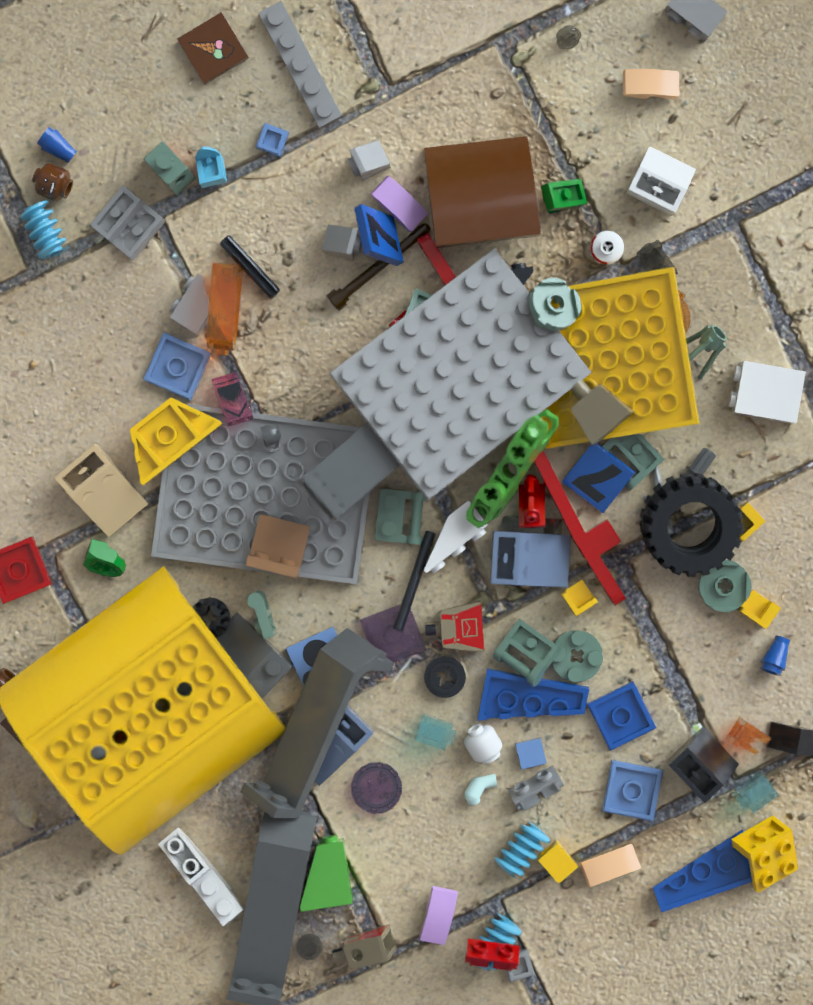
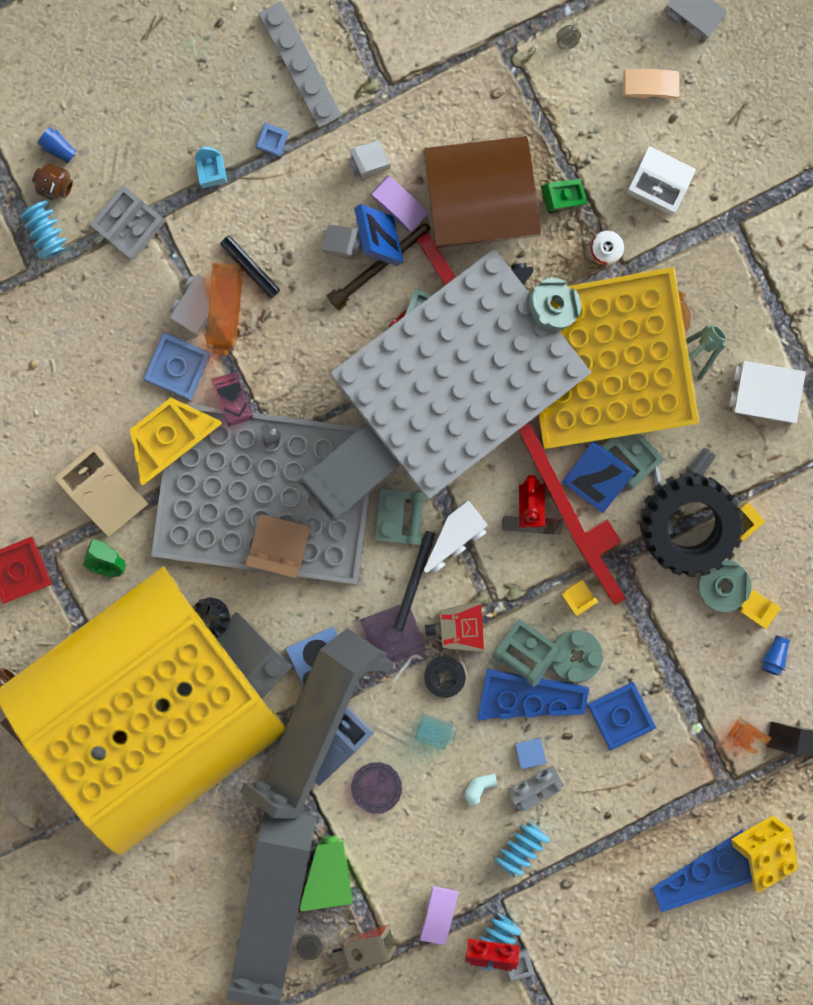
(169, 168): sand green torso -> none
(202, 876): white slope -> none
(212, 48): reddish brown tile -> none
(264, 622): sand green plate -> none
(483, 743): white head -> none
(521, 452): bright green piece -> none
(530, 559): sand blue slope -> none
(557, 861): yellow panel -> none
(598, 411): dark tan torso -> none
(610, 865): light nougat slope -> none
(632, 790): medium blue tile -> none
(652, 257): clear smoke bracket -> none
(703, 764): black slope -> none
(755, 792): clear light blue brick -> none

